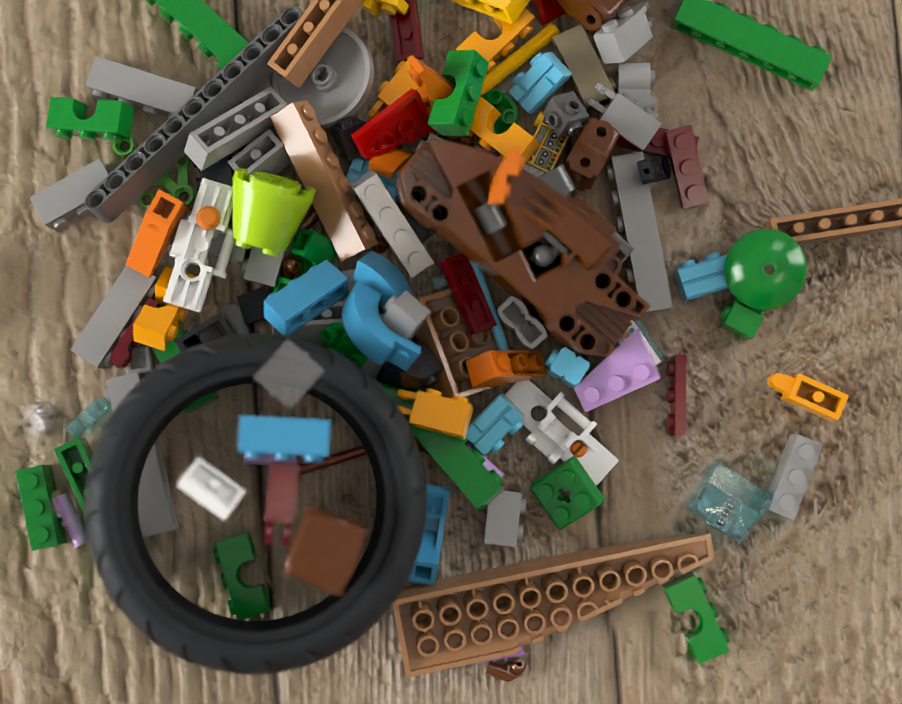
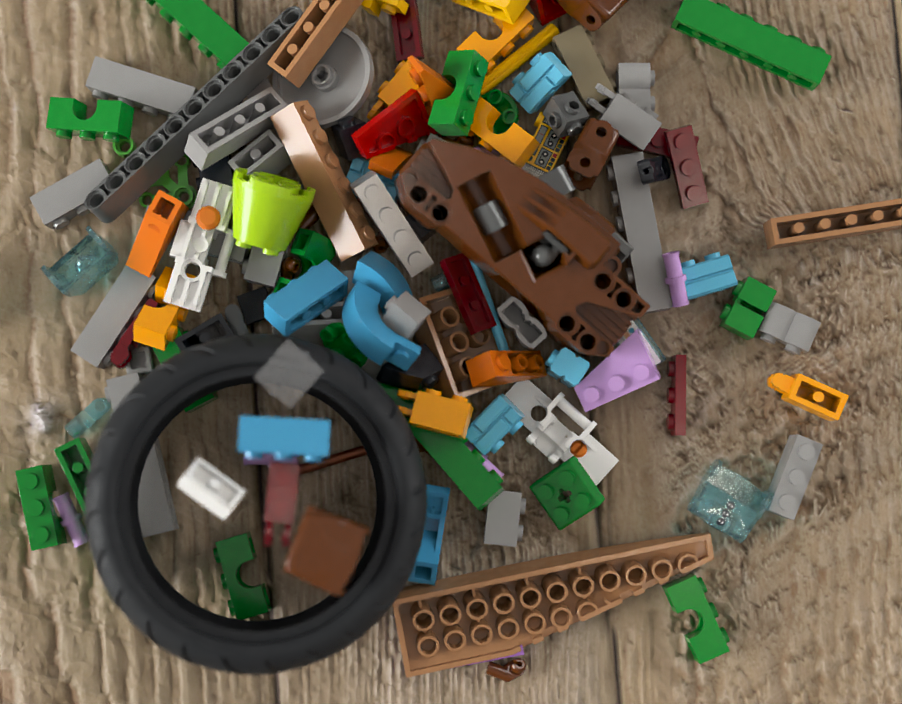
(83, 265): none -> clear light blue piece
(509, 168): orange slope -> none
(624, 34): light grey hinge -> none
(675, 279): none -> lavender pin
(746, 266): green dish -> none
(788, 328): none -> light grey brick

